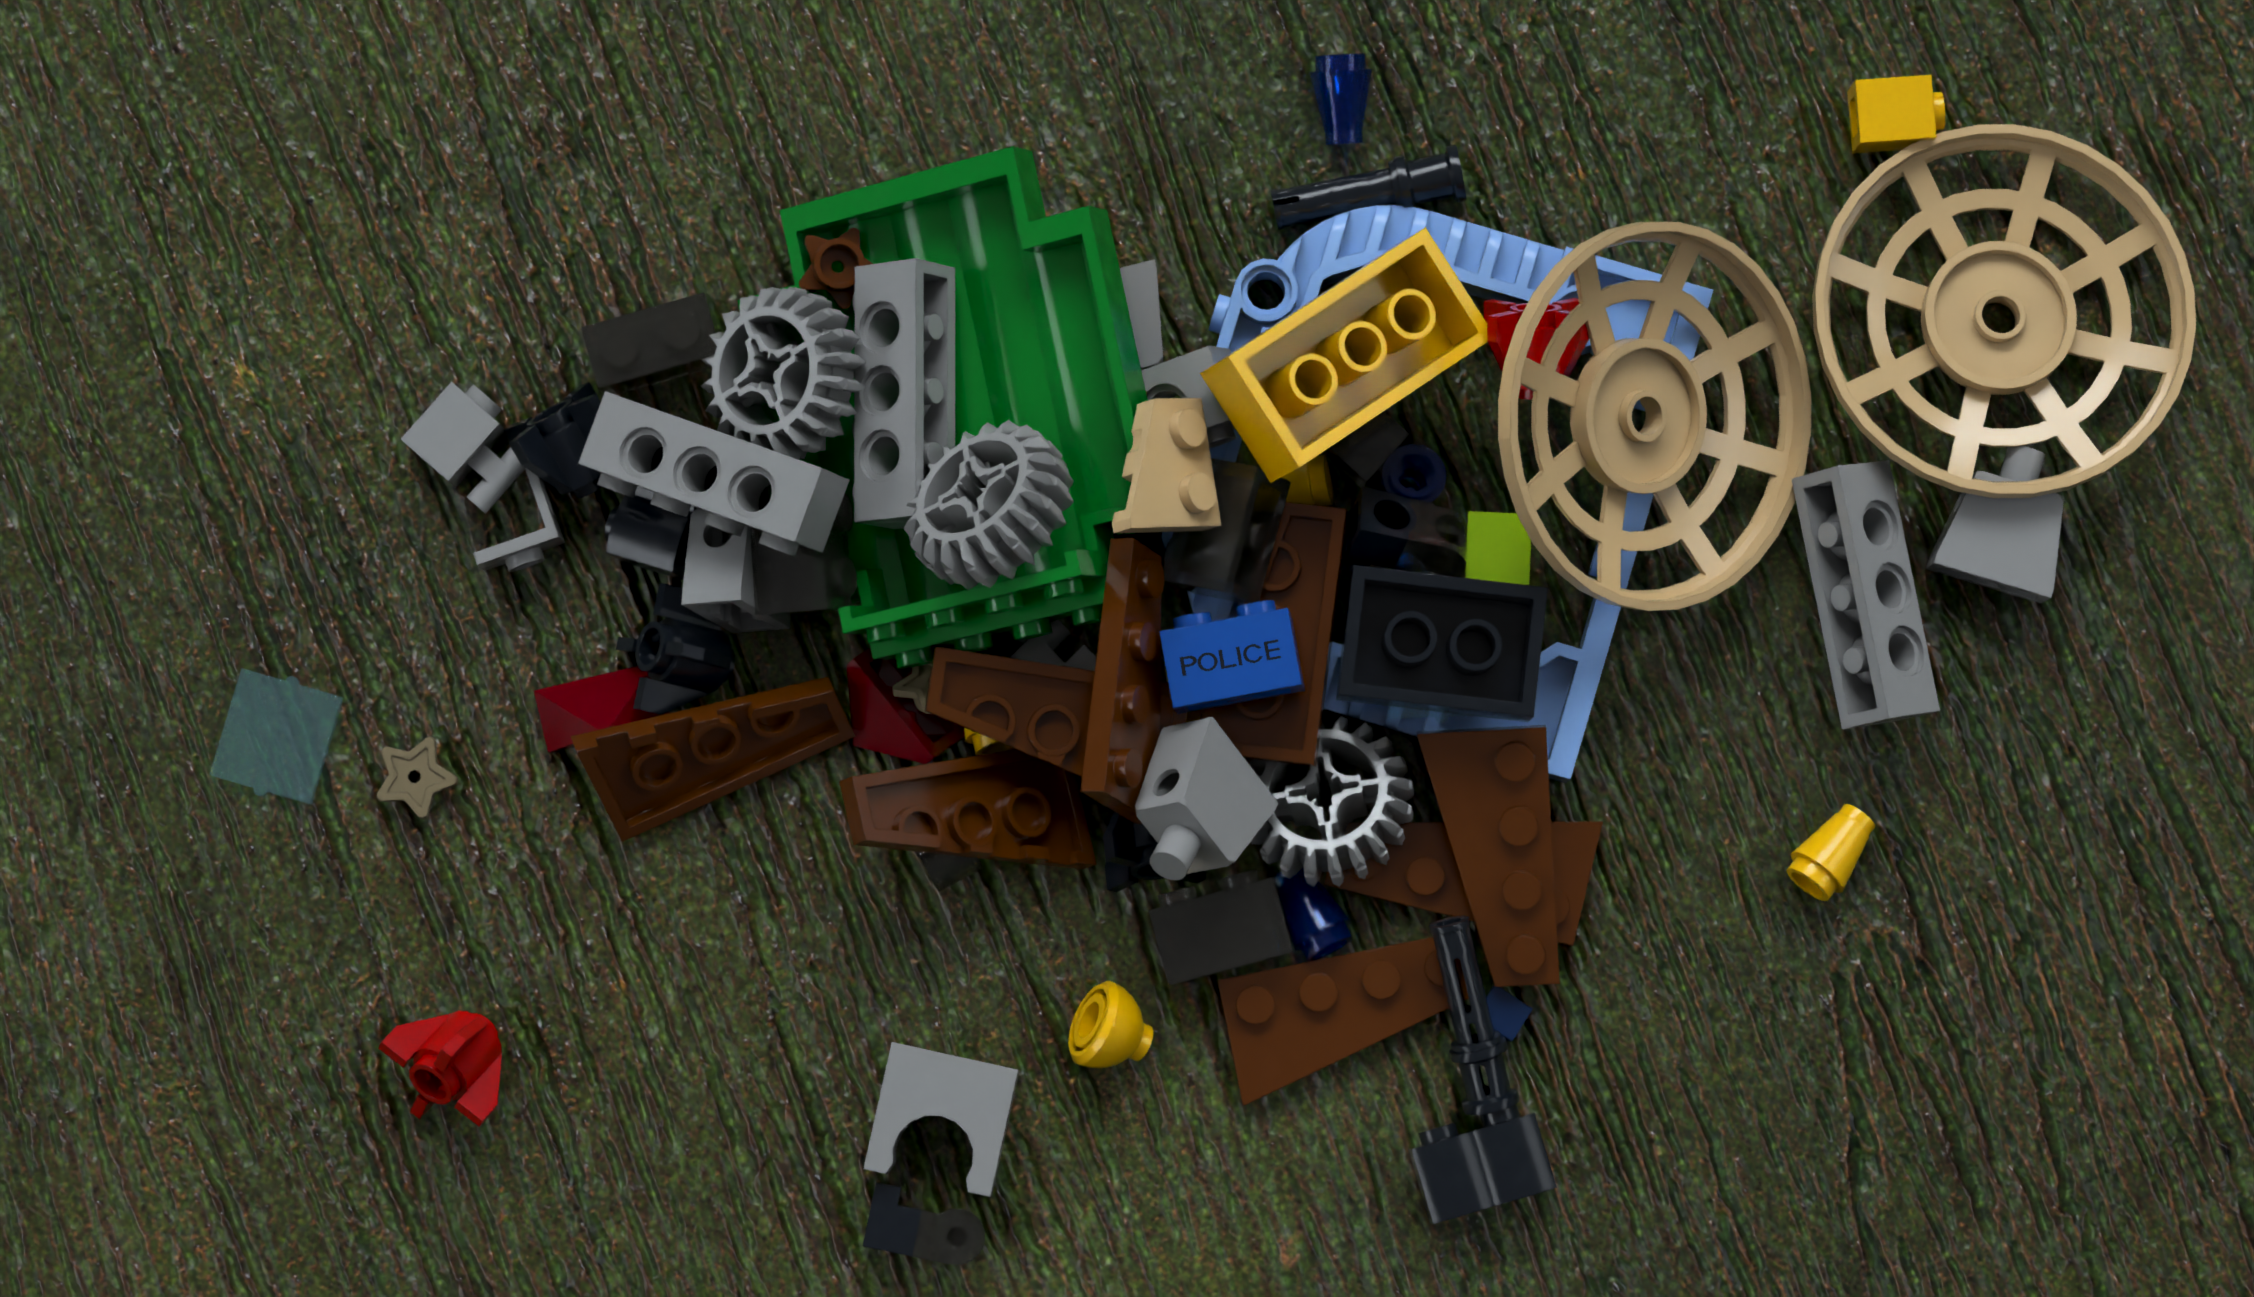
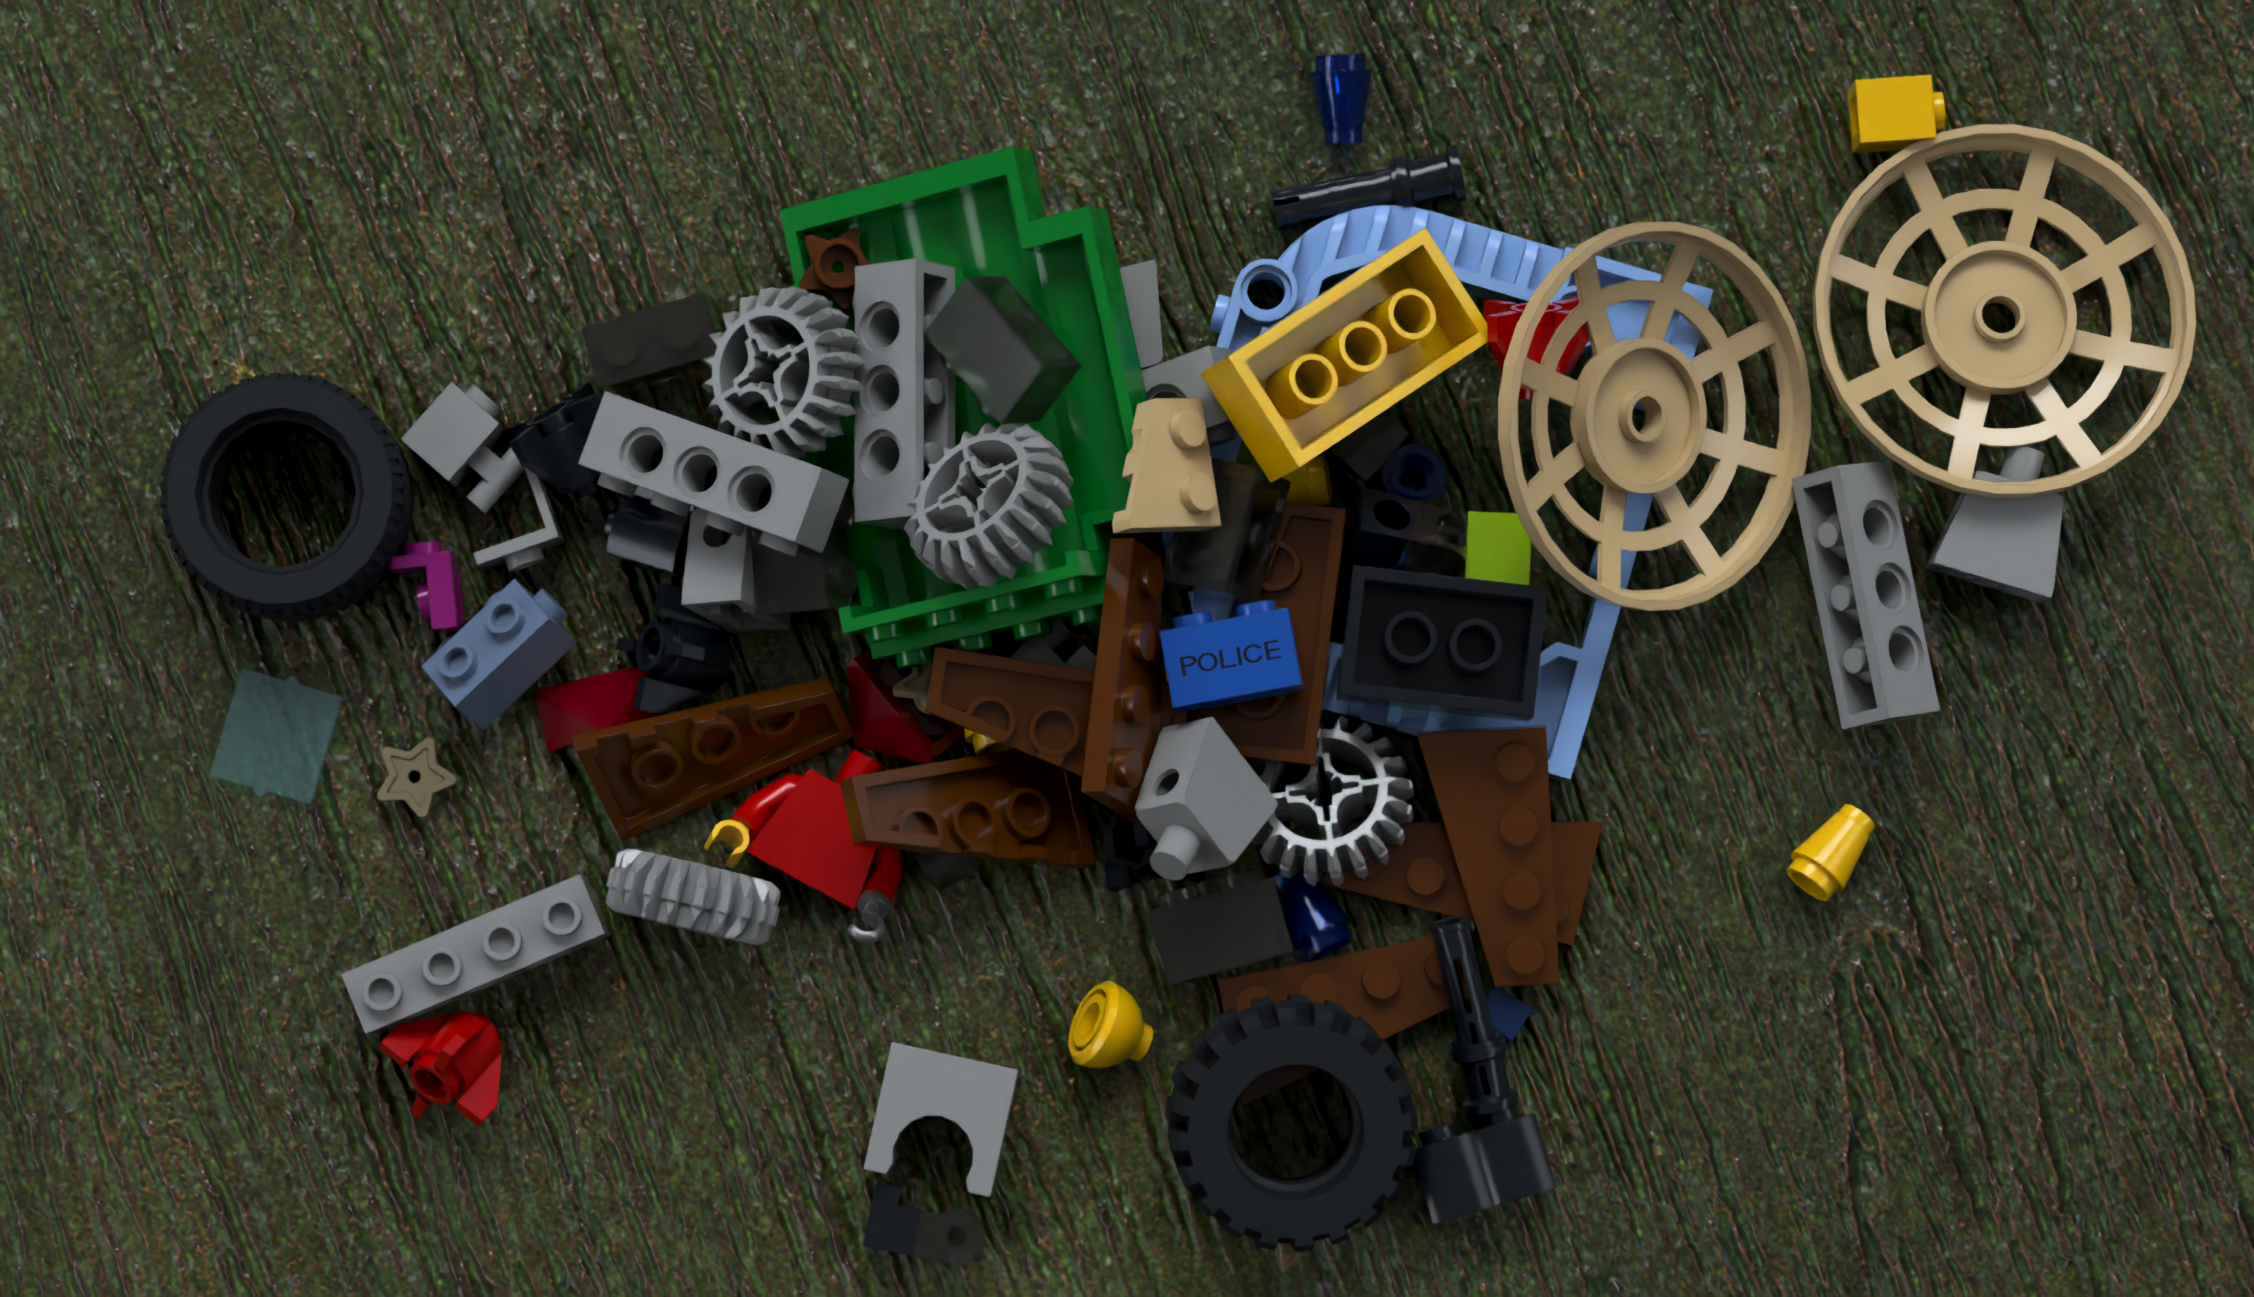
(210, 447): none -> black tyre
(441, 596): none -> magenta bracket
(476, 955): none -> light grey brick
(500, 652): none -> sand blue brick
(693, 896): none -> light grey gear
(805, 832): none -> red torso
(1002, 350): none -> clear smoke brick
(1308, 1205): none -> black tyre

